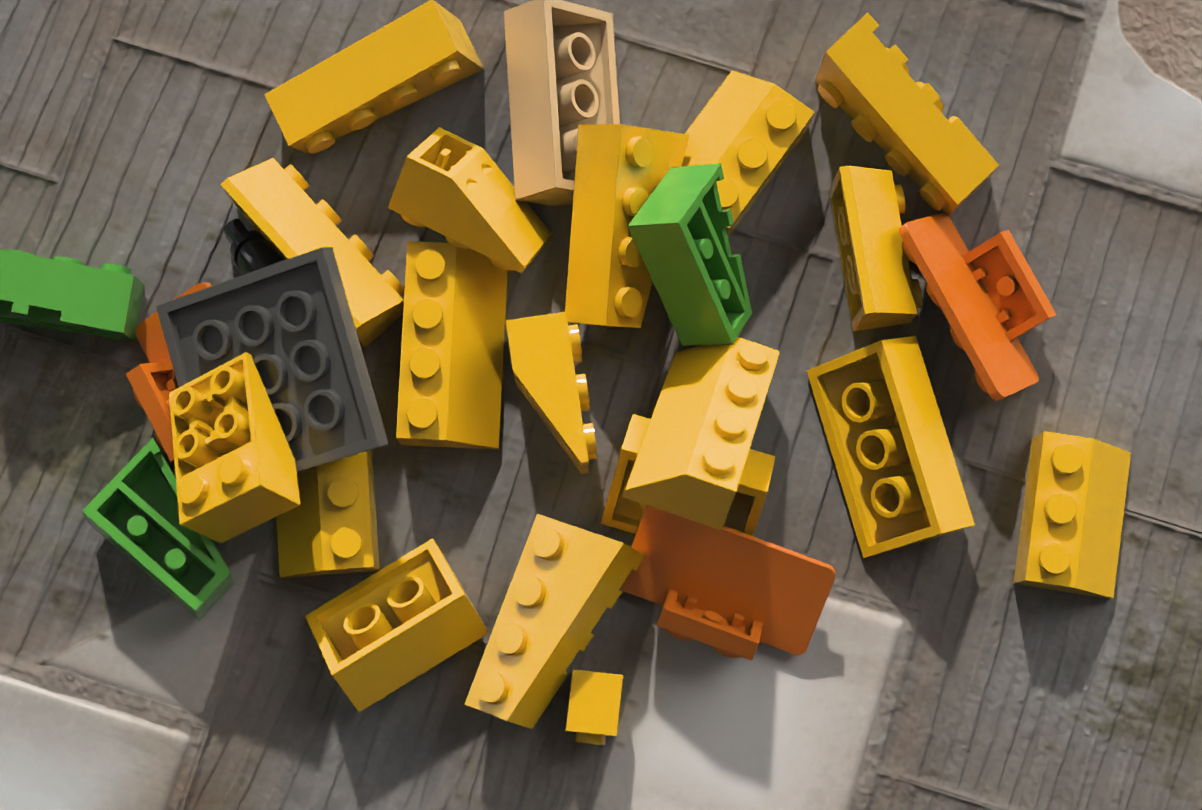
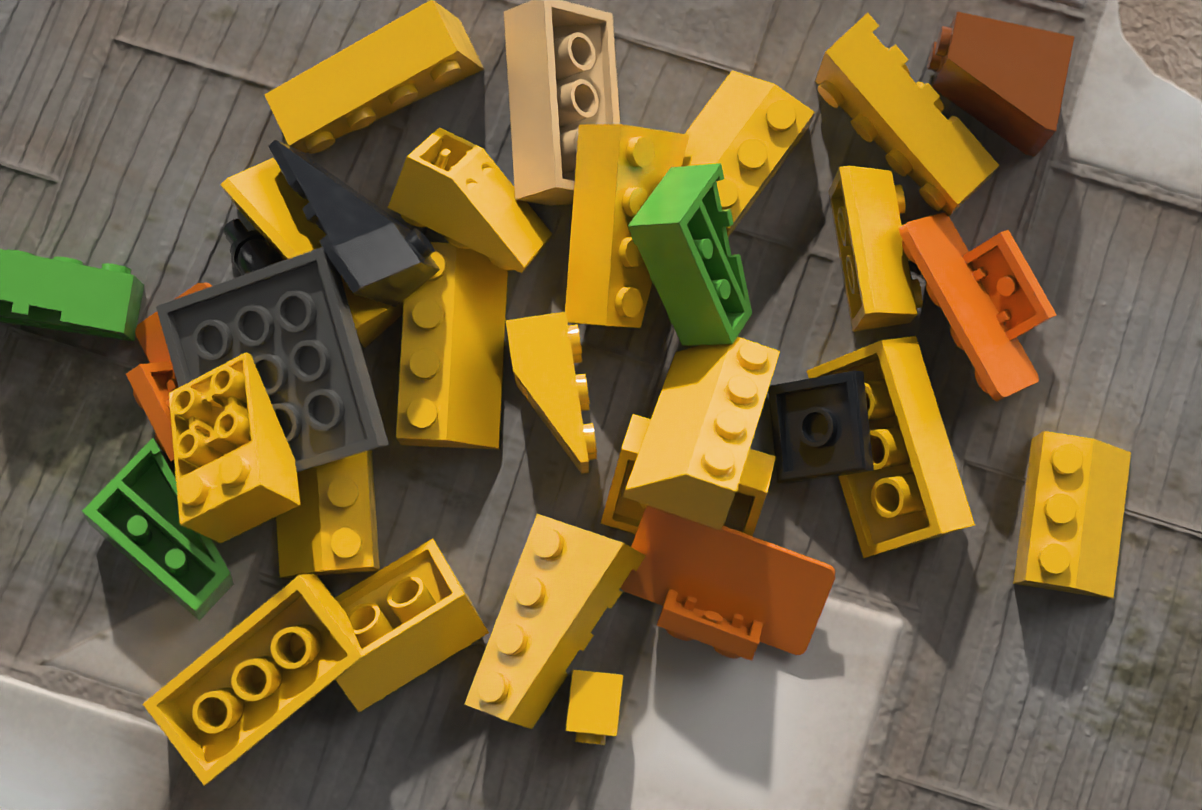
(256, 676): none -> yellow slope
(364, 243): none -> black wedge
(820, 427): none -> black tile
(1003, 76): none -> dark orange slope

